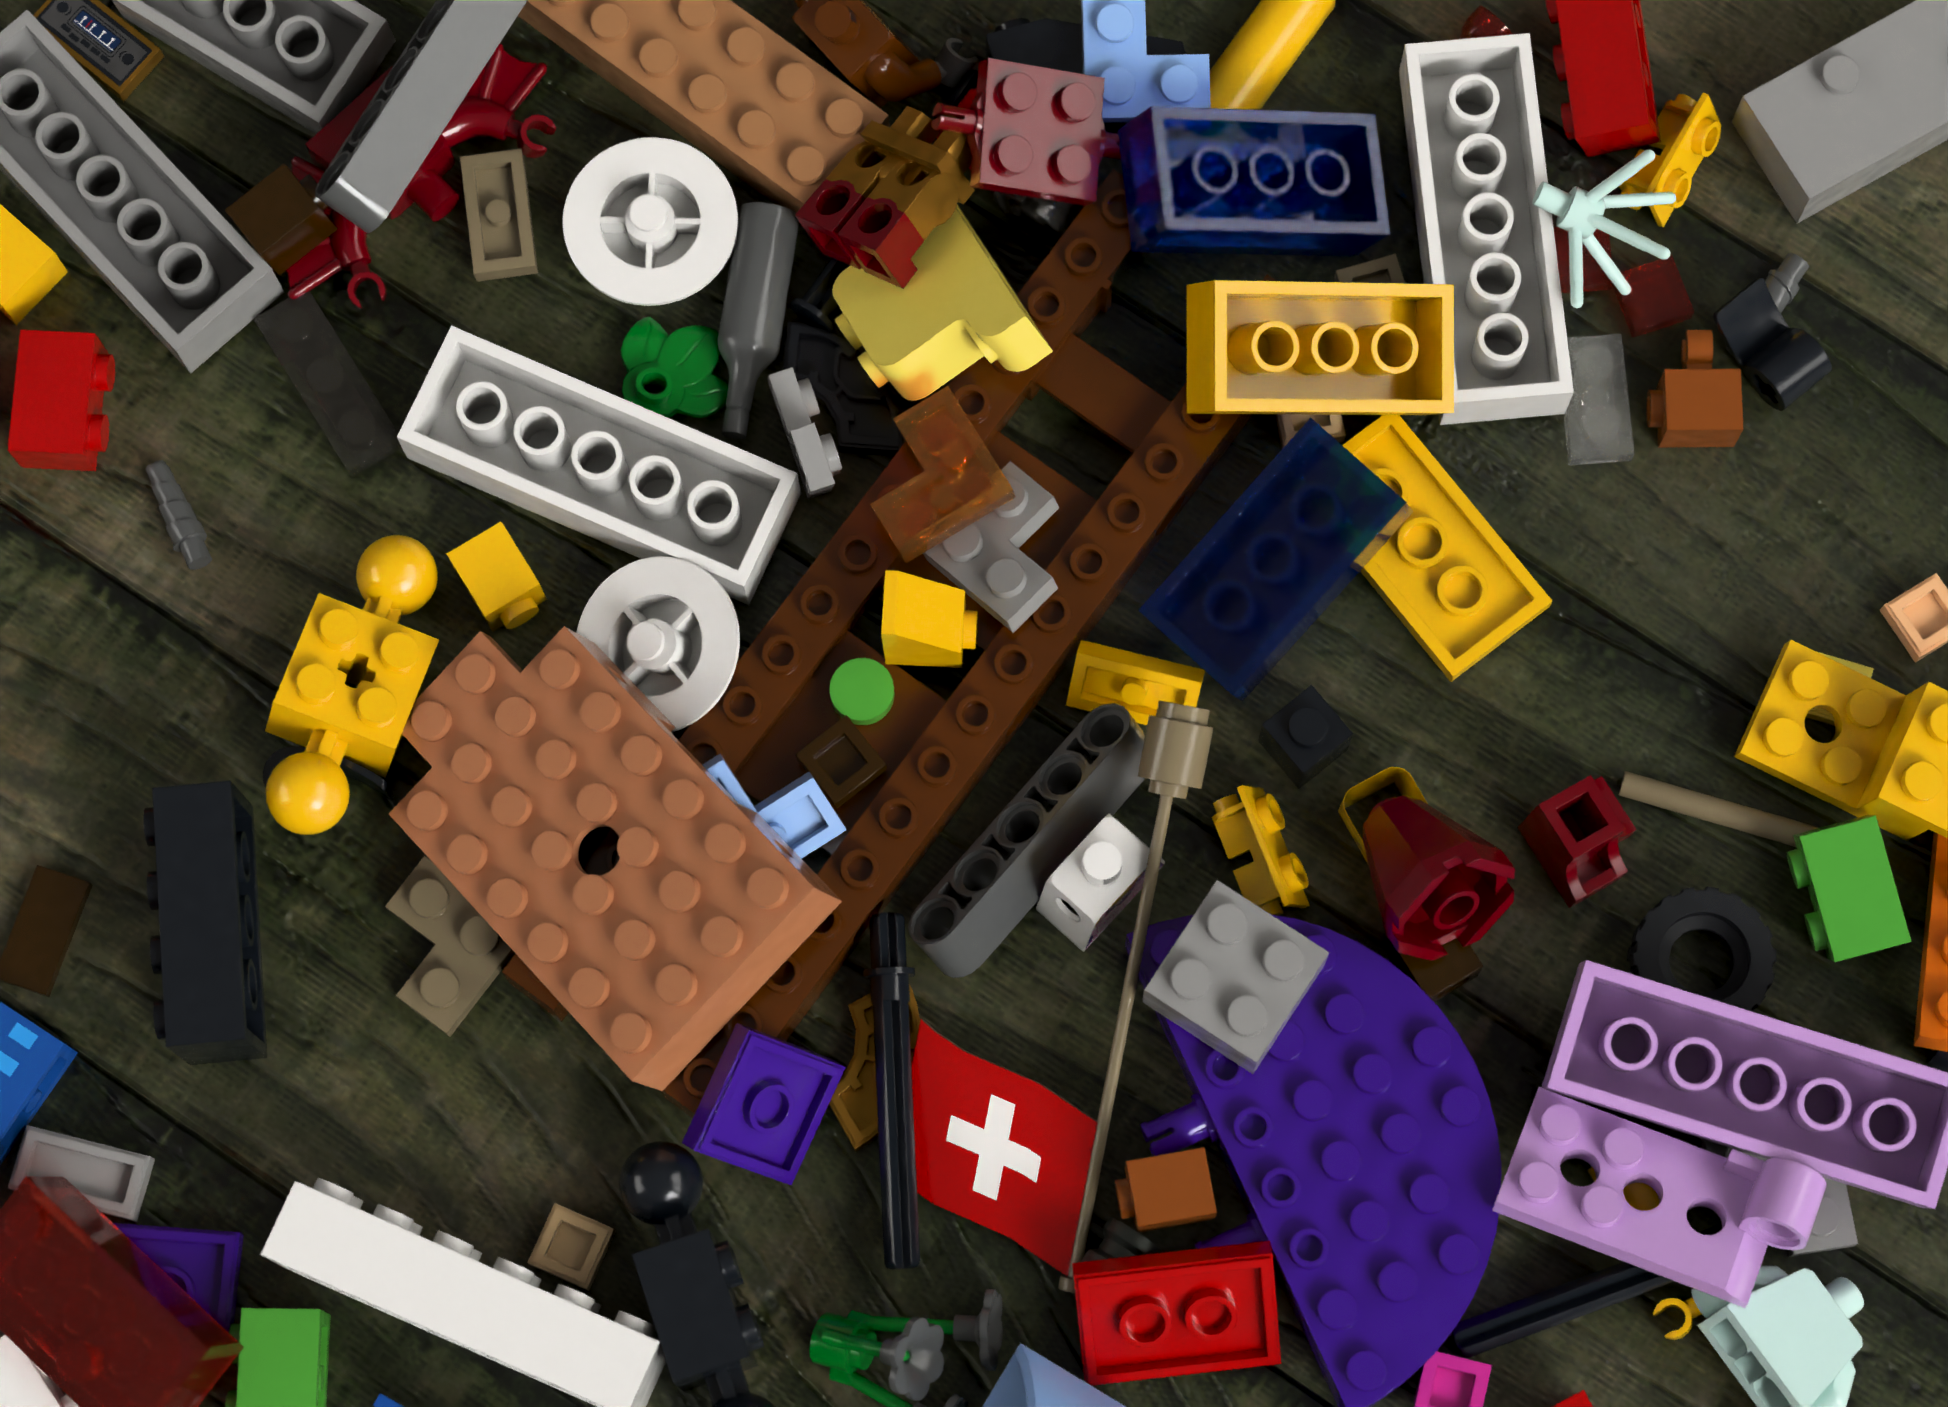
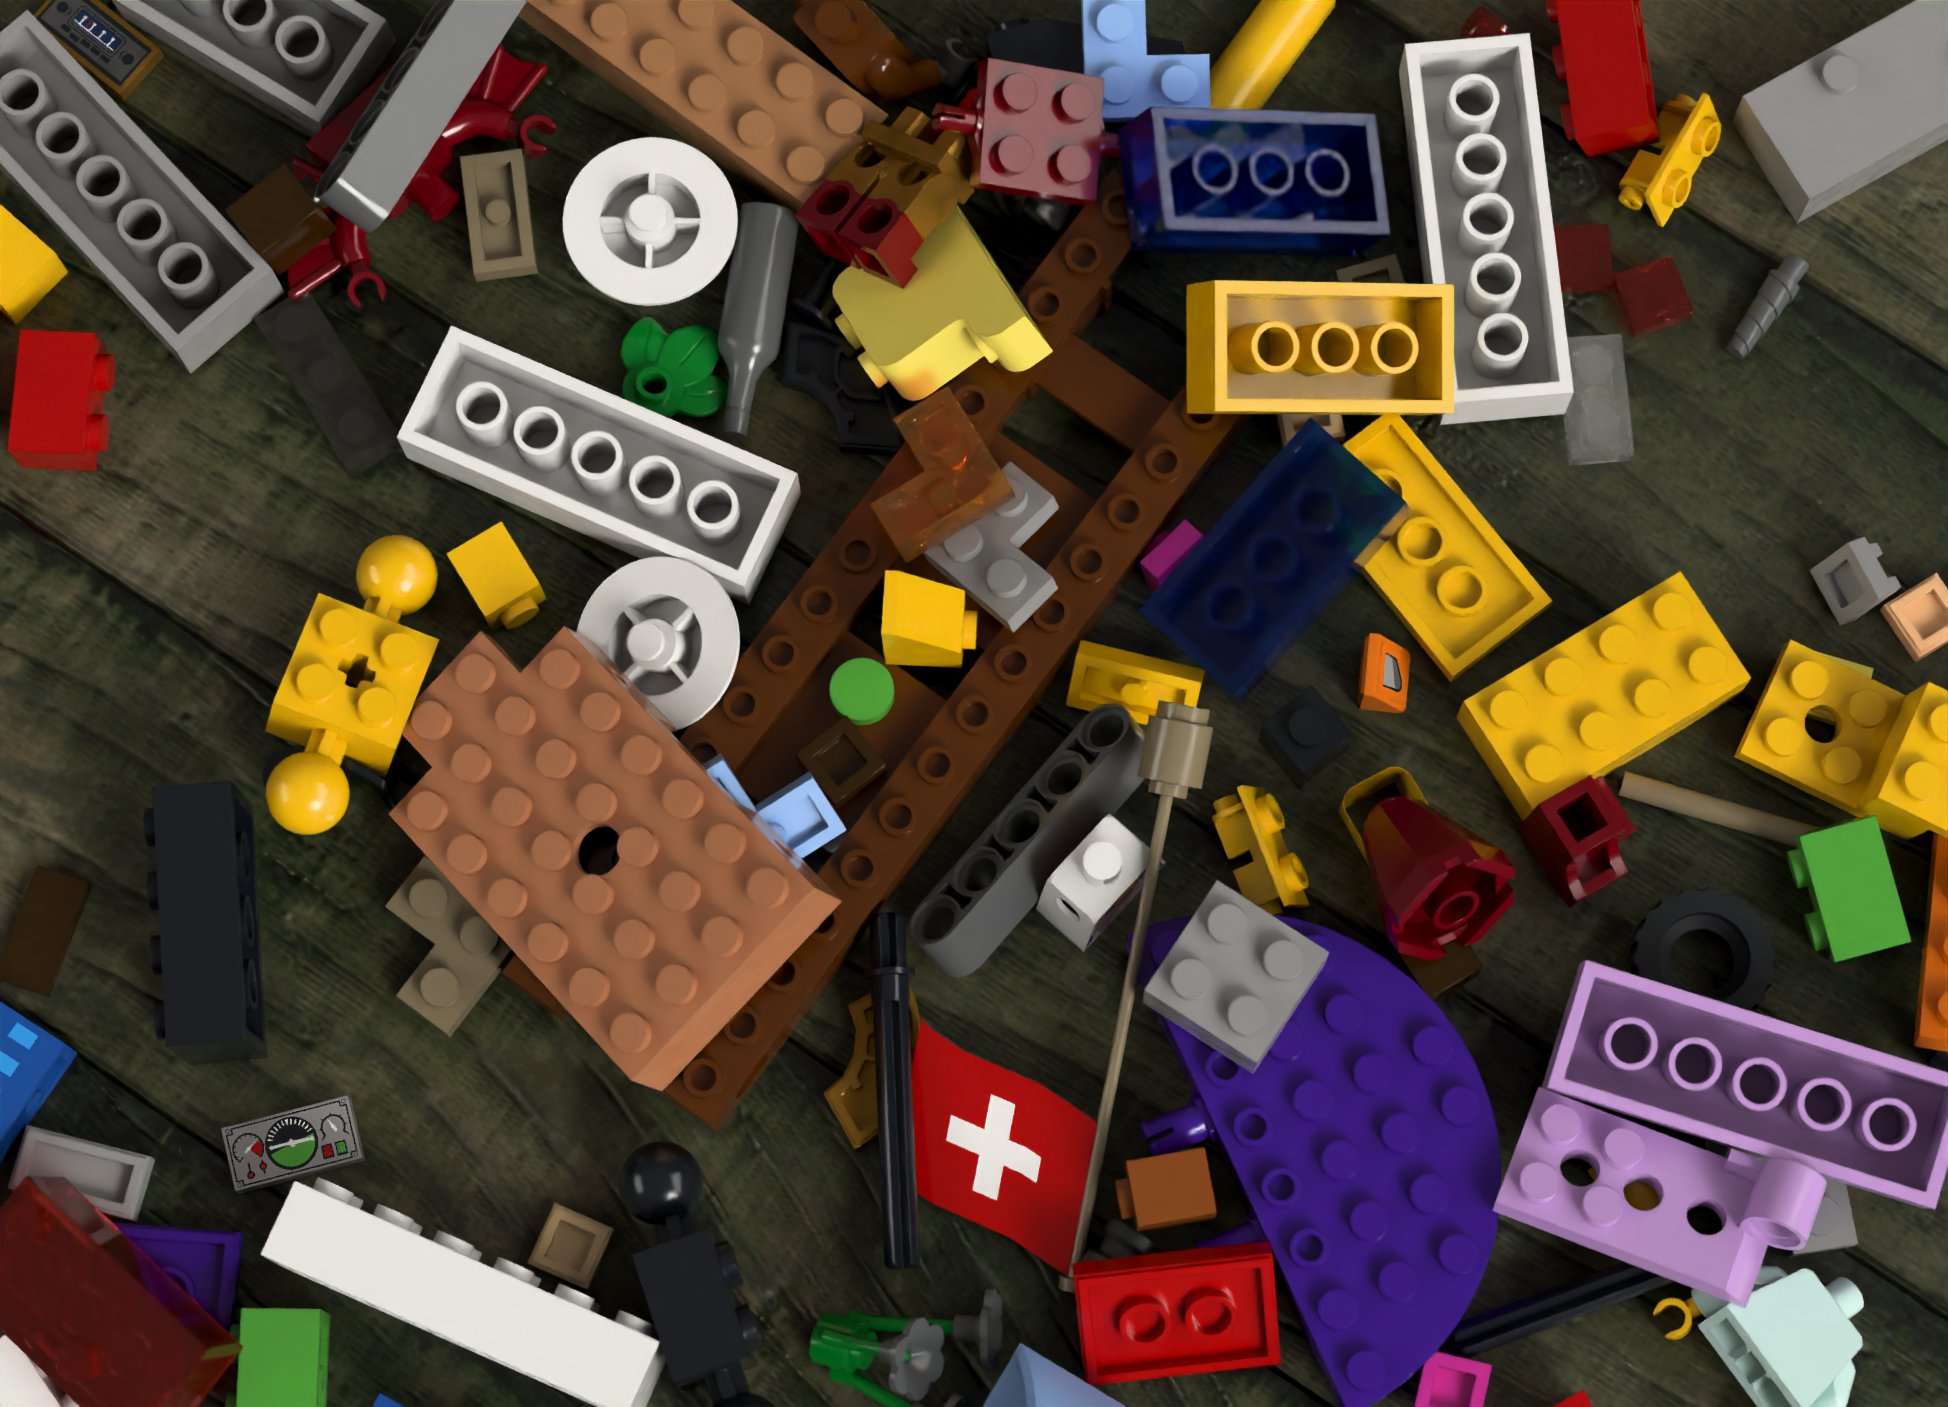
(180, 520): dark grey animal -> none
(293, 1144): none -> tile
(763, 1104): dark purple tile -> none
(813, 454): light grey plate -> none
(1167, 553): none -> dark pink plate
(1383, 675): none -> orange slope
(1583, 212): light aqua plant -> none
(1603, 695): none -> yellow brick
(1697, 402): dark orange brick -> none
(1772, 356): black panel -> none
(1853, 580): none -> light grey tile

